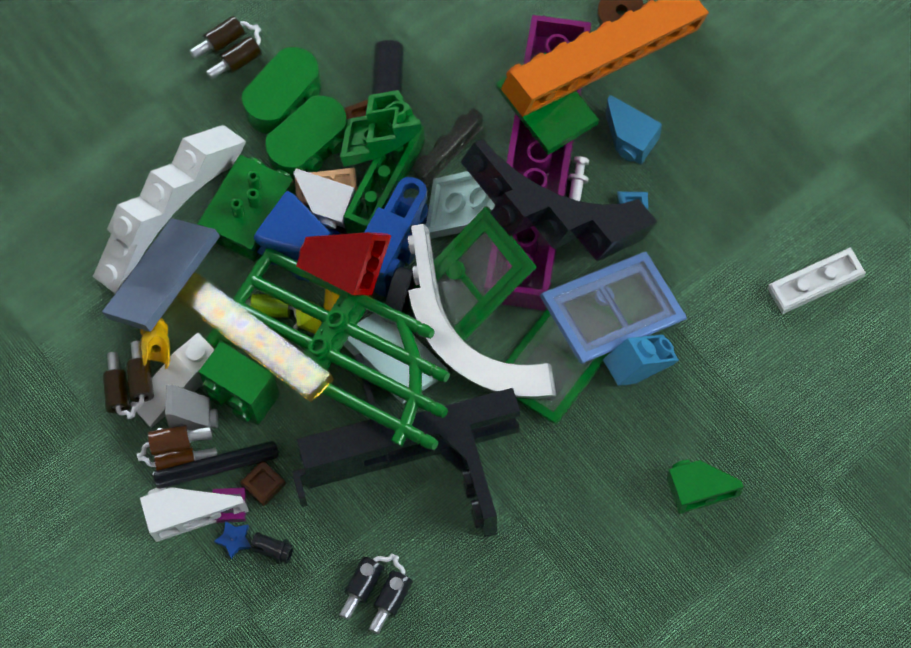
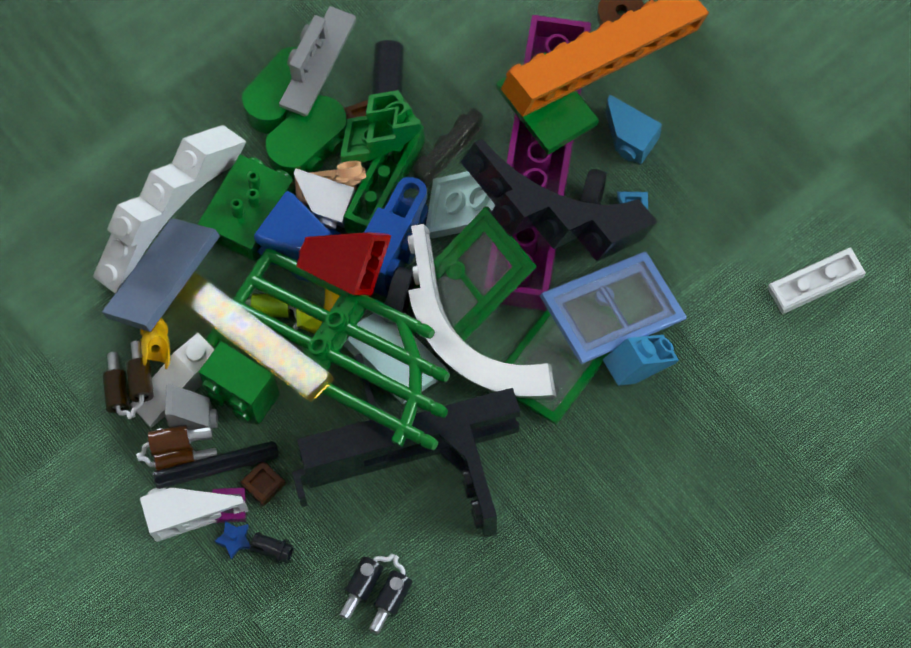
(223, 35): dark brown piece -> none
(314, 58): none -> light grey bracket
(350, 173): none -> light nougat plate
(578, 179): white piece -> none
(594, 186): none -> black tyre
(700, 485): green slope -> none

